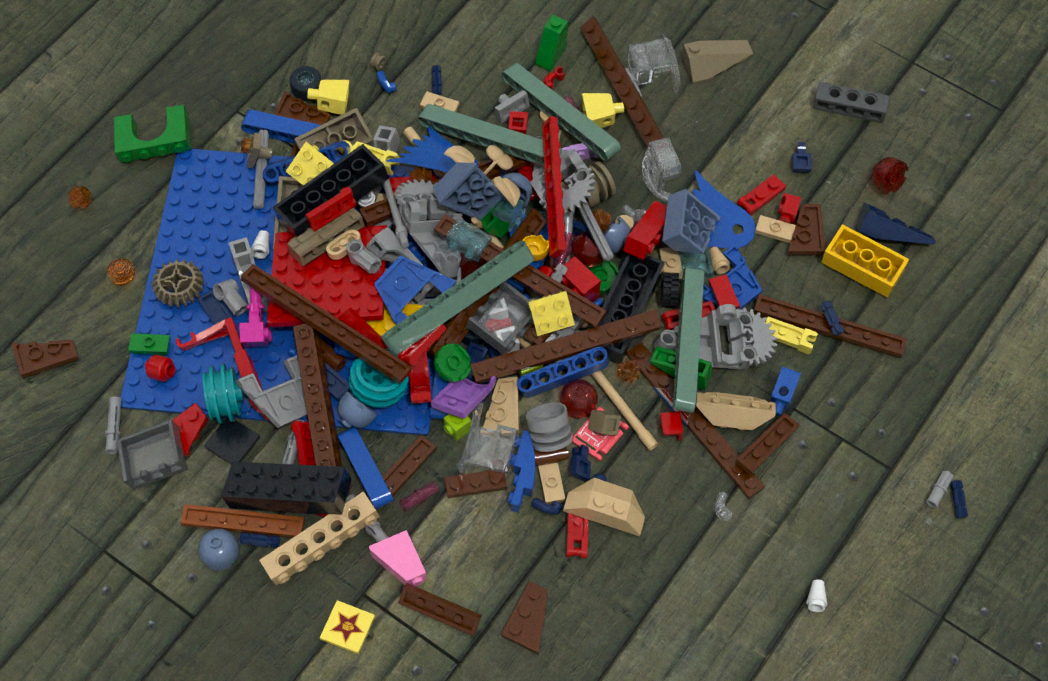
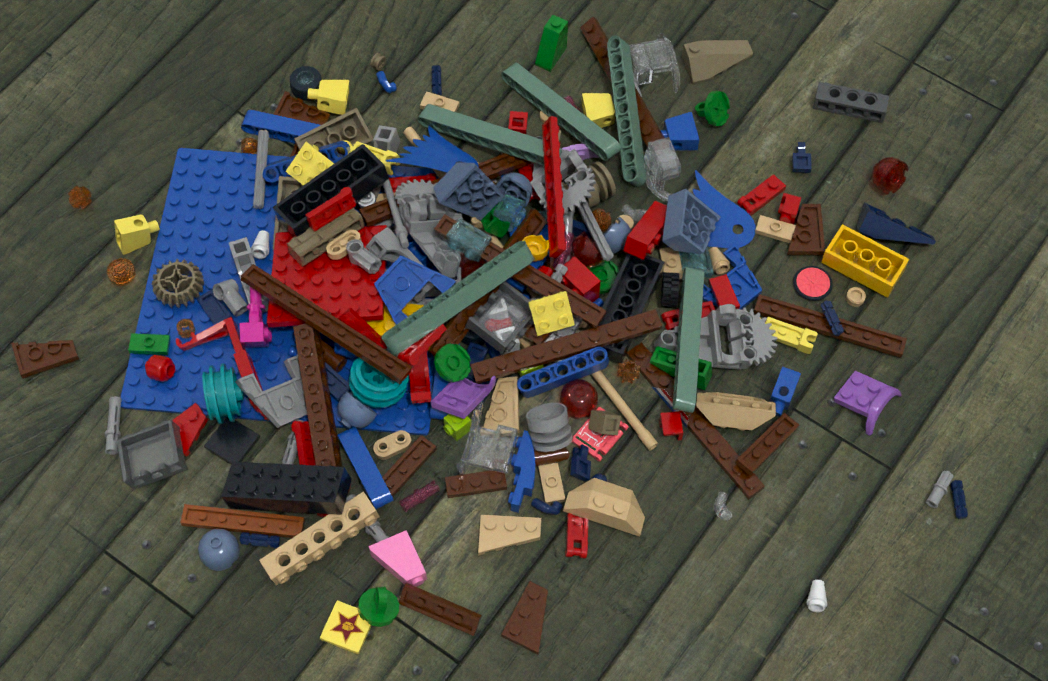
(134, 232): none -> light yellow torso
(173, 140): green arch -> none
(184, 323): none -> clear orange bush
(256, 150): dark tan tile -> none
(378, 606): none -> green tile
(393, 446): none -> tan plate
(421, 173): clear orange gear -> none
(504, 185): tan plant -> none
(506, 531): none -> tan wing
(516, 103): light grey tile -> none
(548, 80): red arm -> none
(627, 121): none -> sand green beam
(681, 132): none -> blue torso
(714, 108): none -> green tile
(812, 283): none -> coral wheel
(855, 296): none -> tan tile
(865, 397): none -> medium lavender piece

